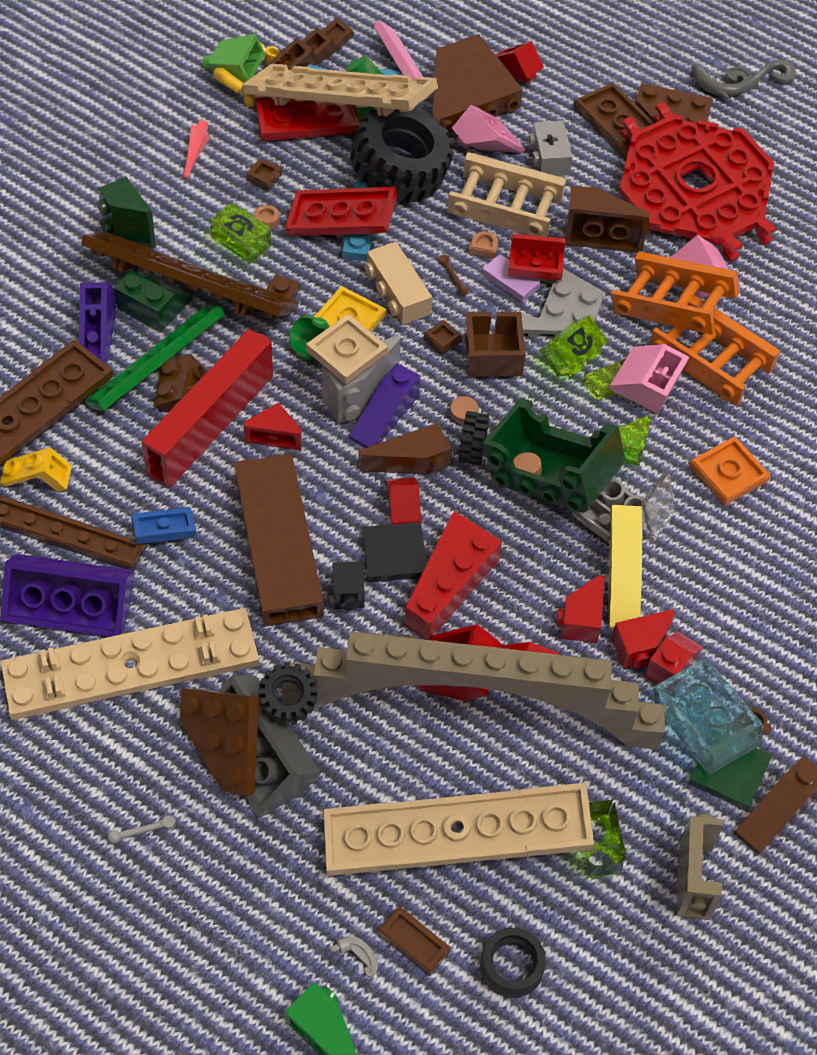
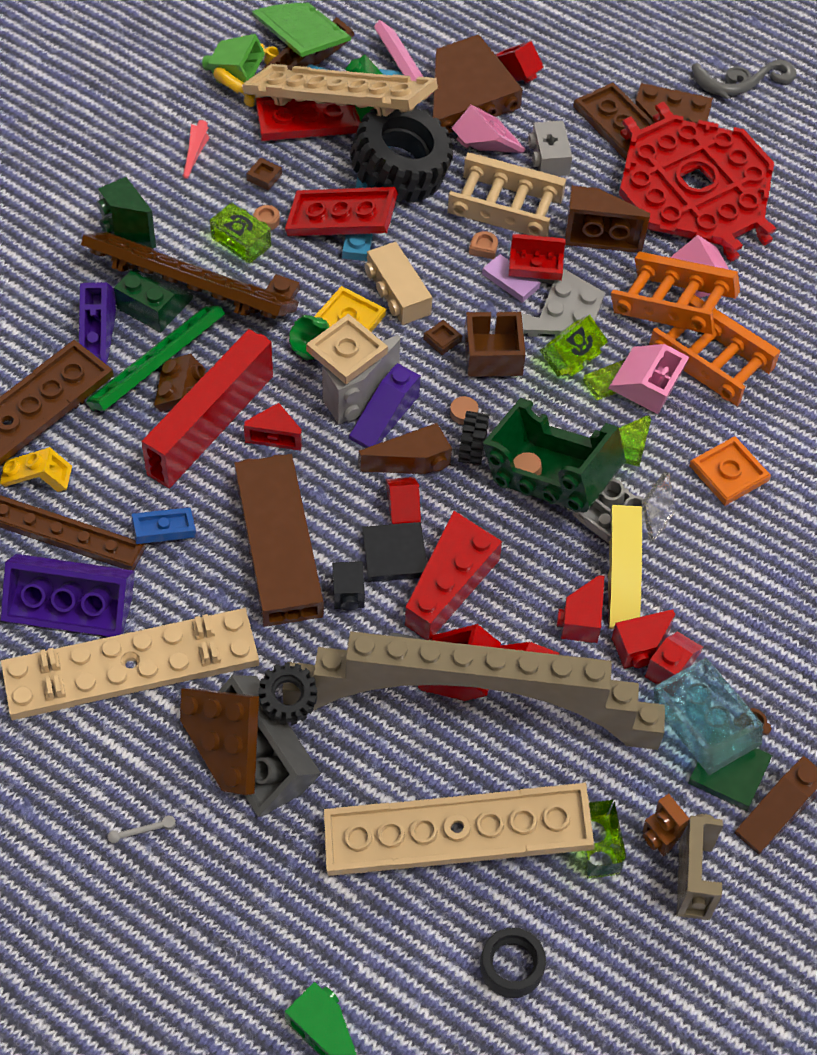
(301, 27): none -> bright green piece
(361, 950): light grey piece -> none
(414, 941): reddish brown tile -> none
(444, 261): reddish brown hinge -> none
(665, 826): none -> dark orange slope

